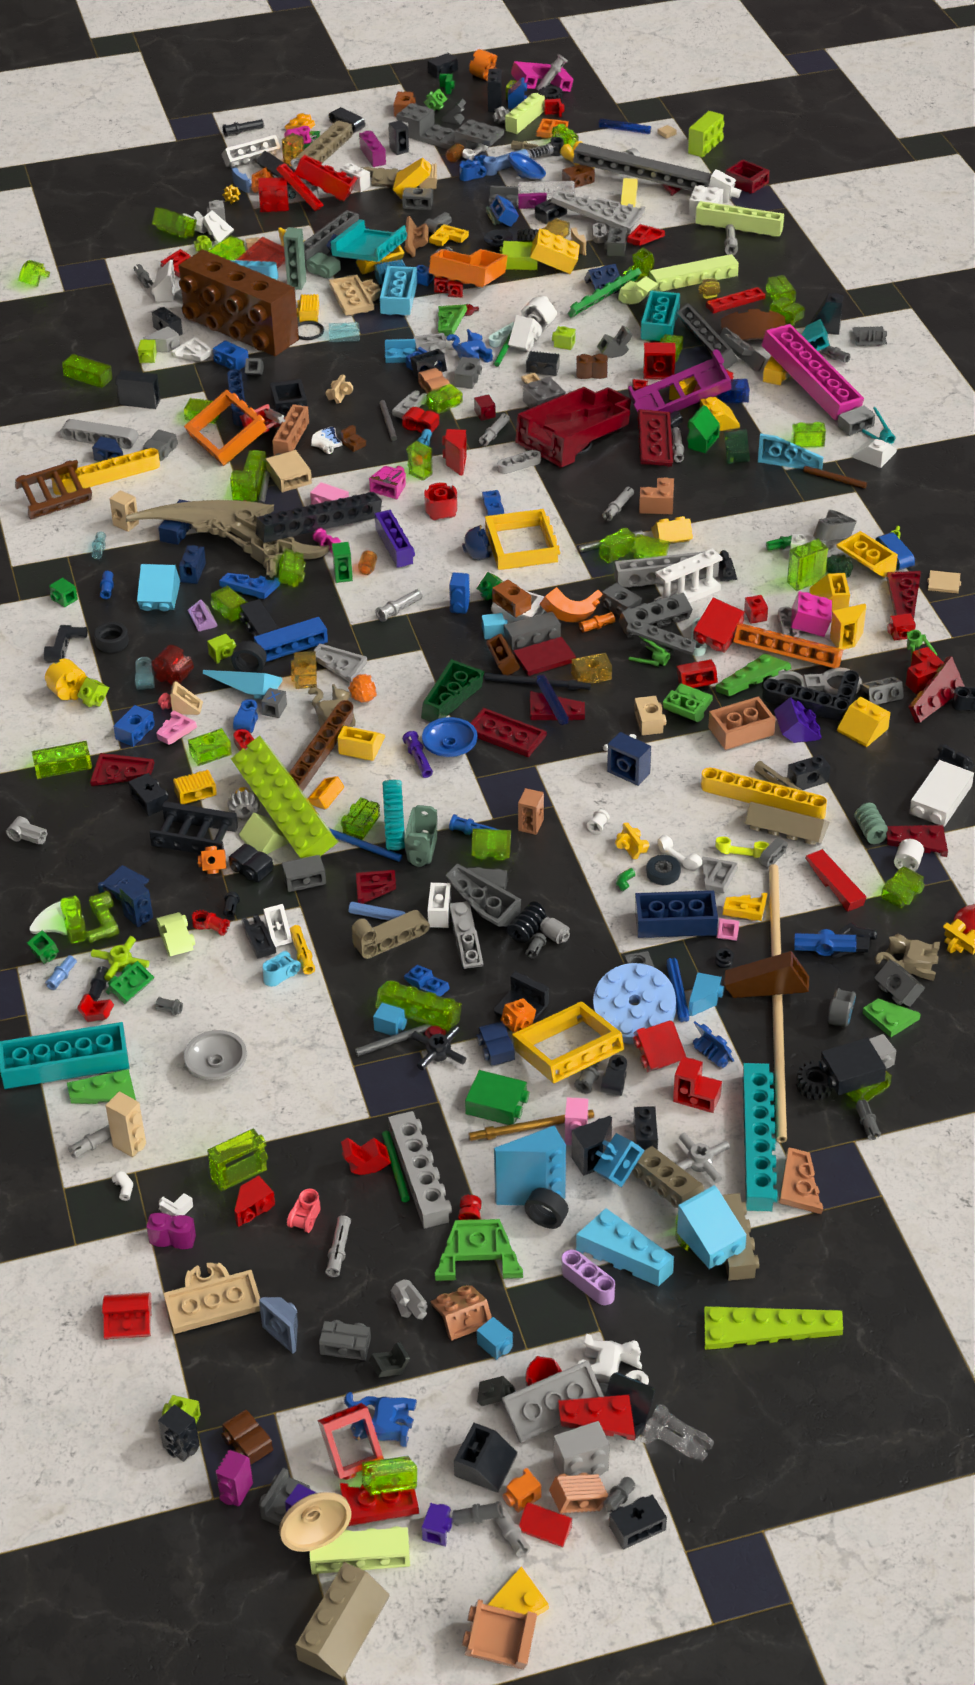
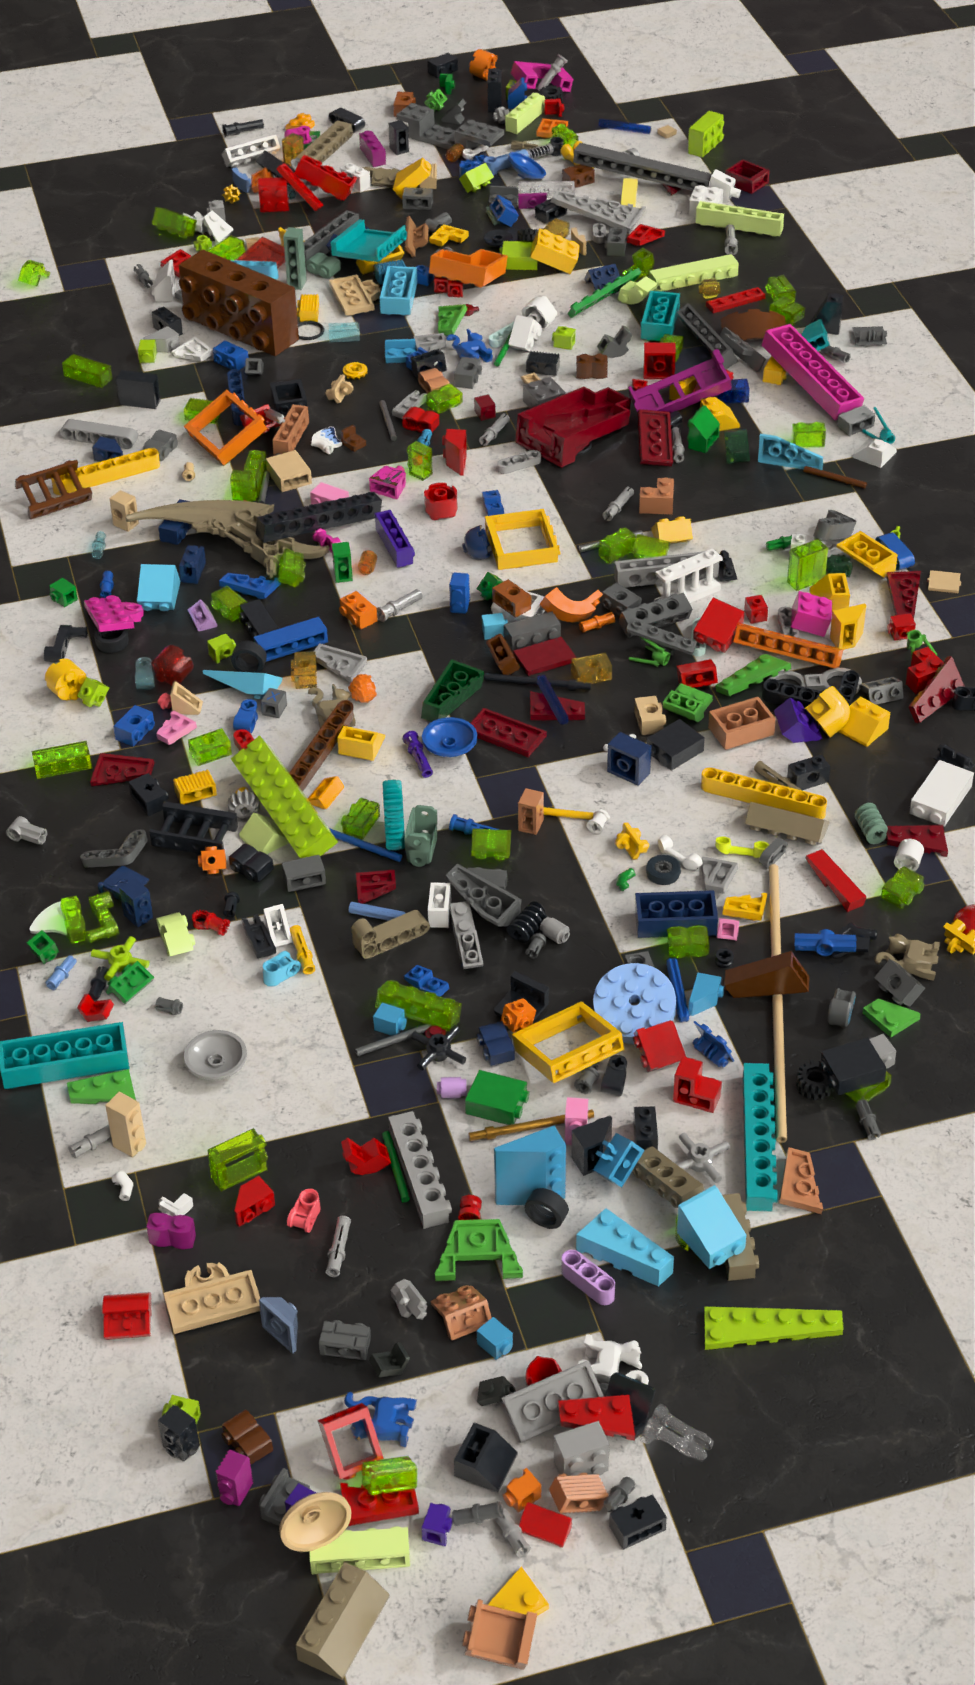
(113, 614): none -> dark pink plate
(117, 857): none -> dark grey beam
(188, 473): none -> tan pin
(355, 370): none -> yellow gear
(358, 610): none -> orange brick
(452, 1087): none -> lavender brick
(476, 178): none -> brick
(568, 813): none -> yellow bar
(676, 744): none -> black brick
(688, 941): none -> clear neon green brick
(830, 711): none -> yellow brick

